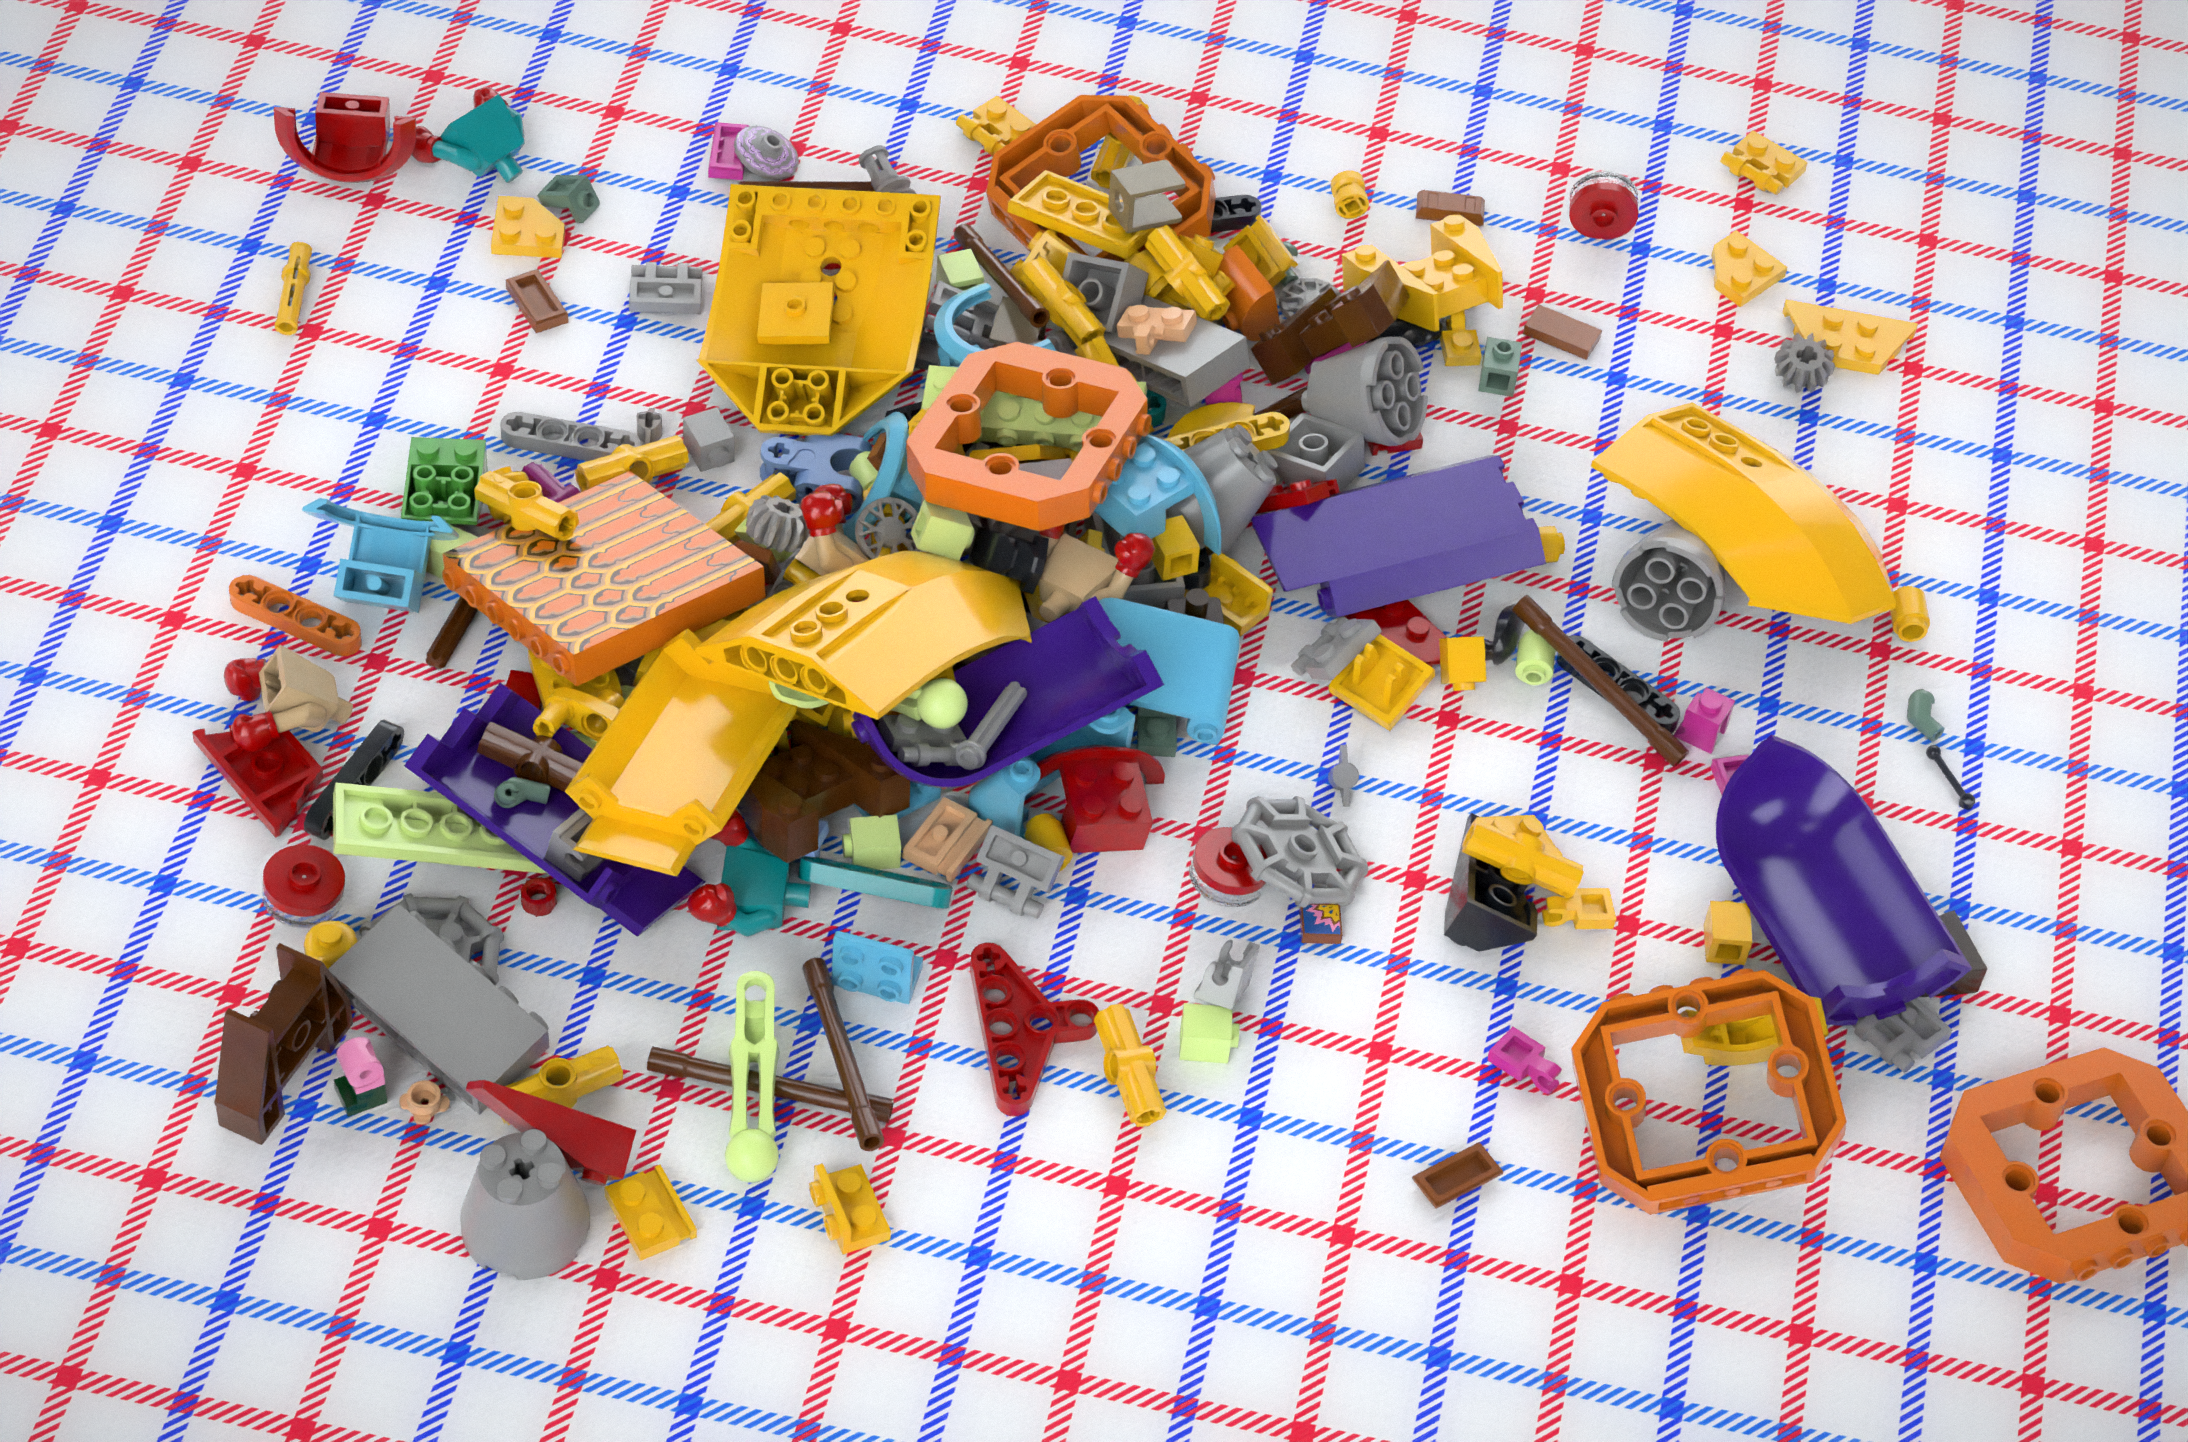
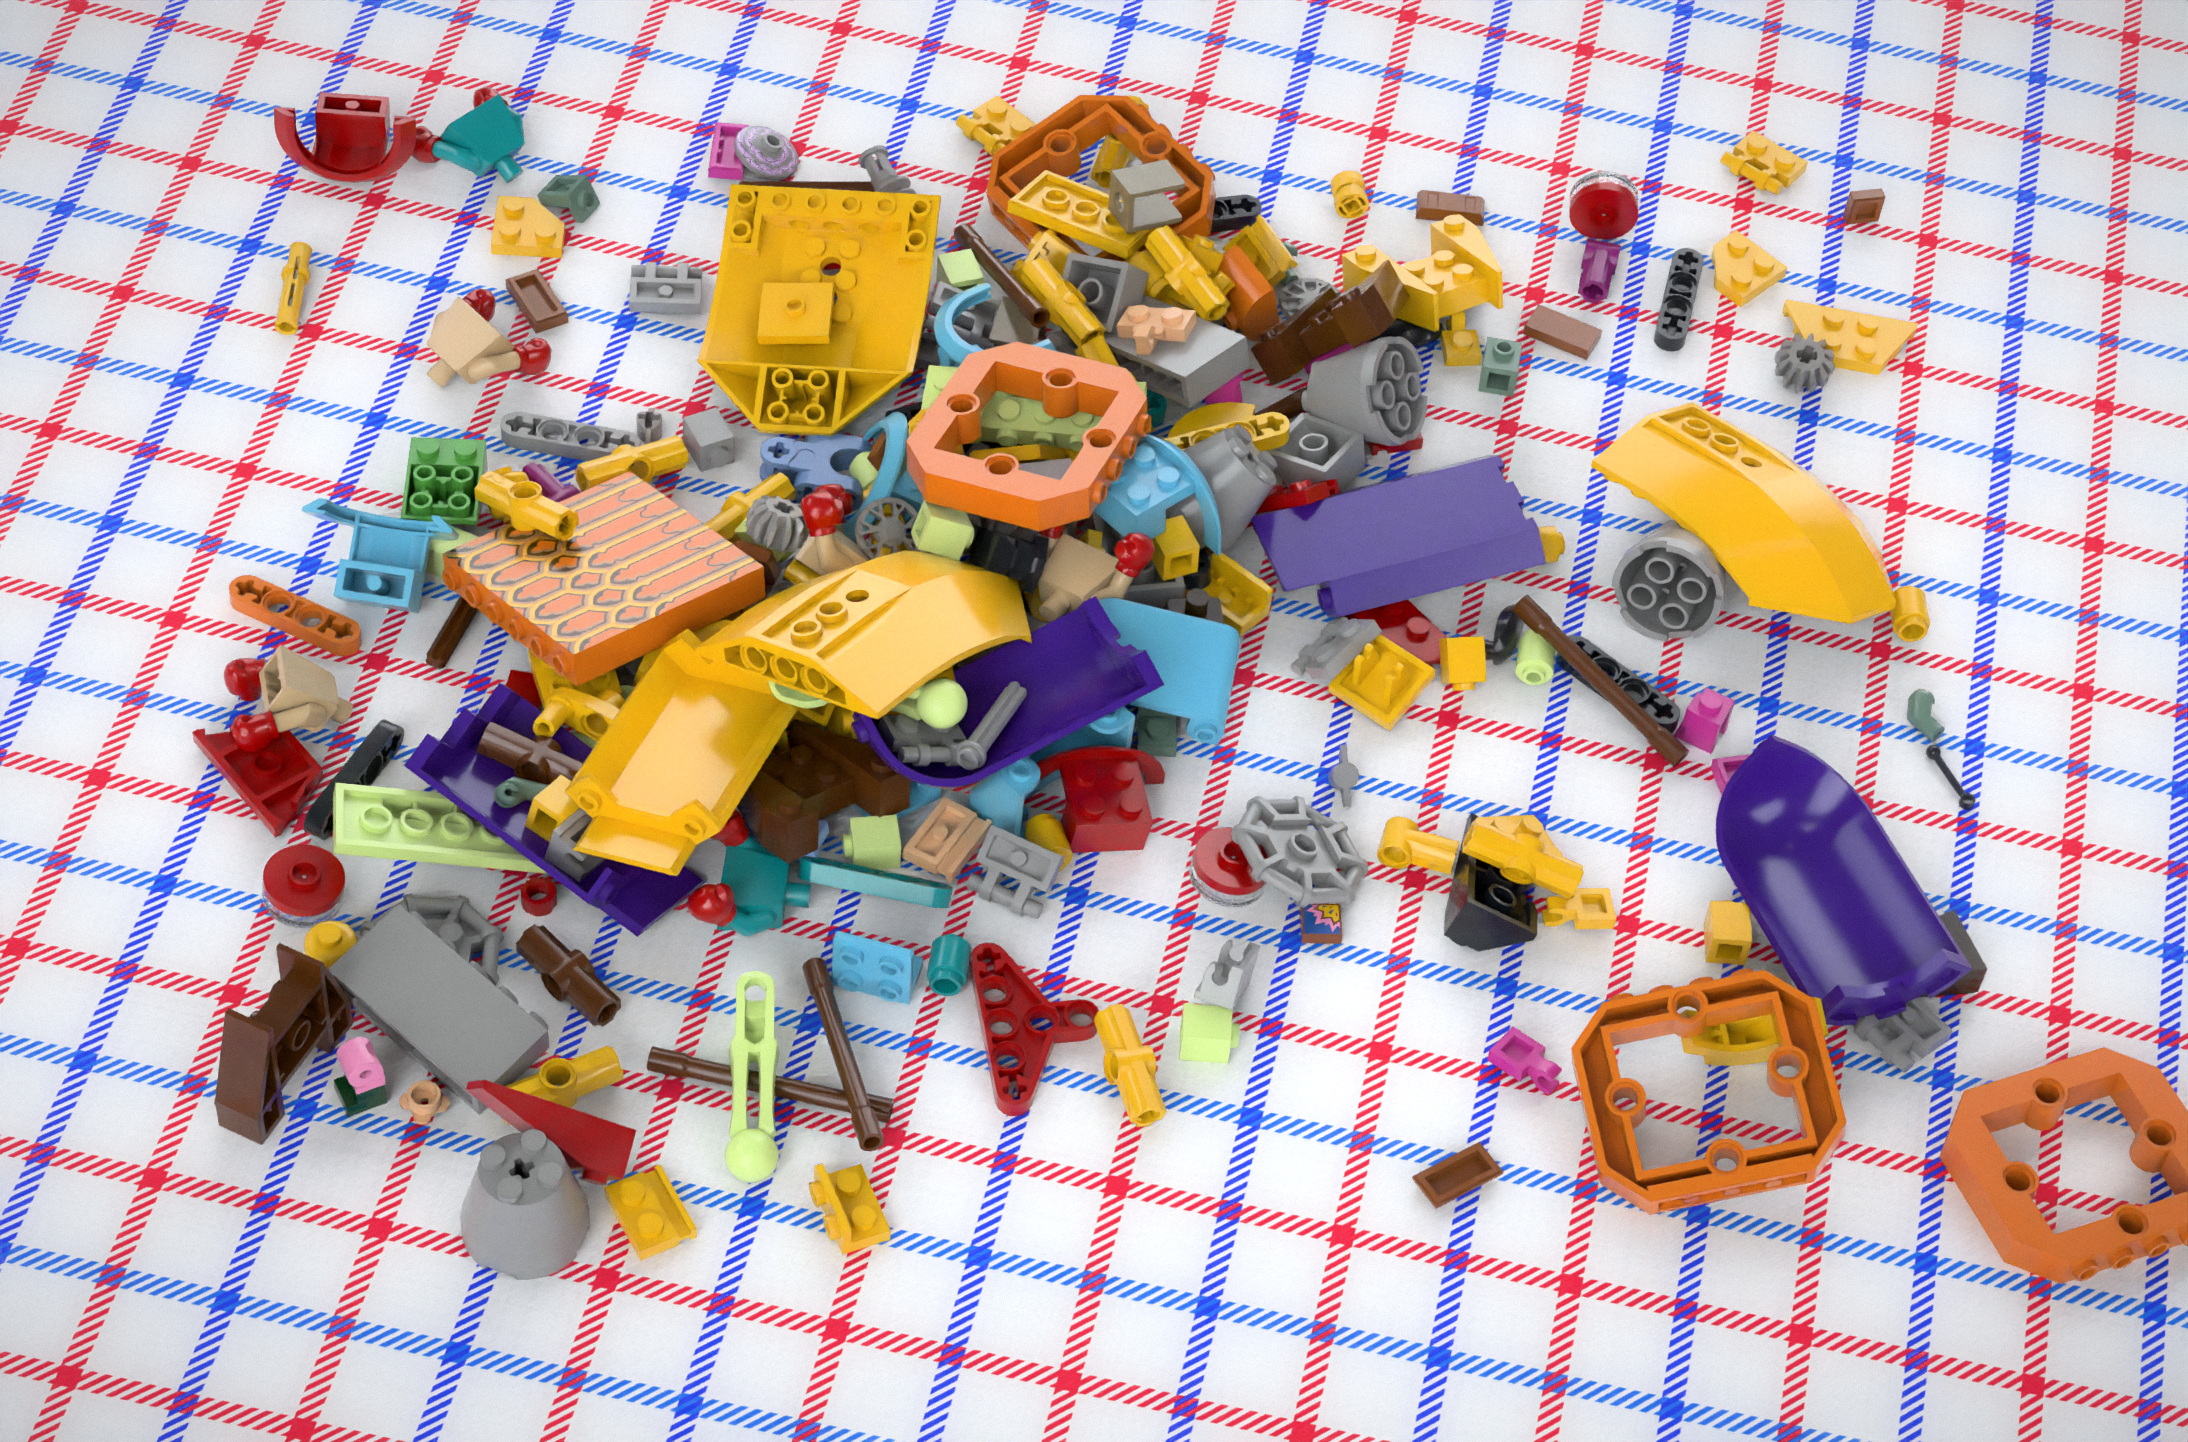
(475, 347): none -> tan torso
(551, 808): none -> yellow brick
(568, 975): none -> reddish brown piece
(948, 964): none -> teal brick
(1405, 845): none -> yellow piece
(1598, 267): none -> magenta piece
(1678, 299): none -> black beam
(1864, 206): none -> dark orange tile

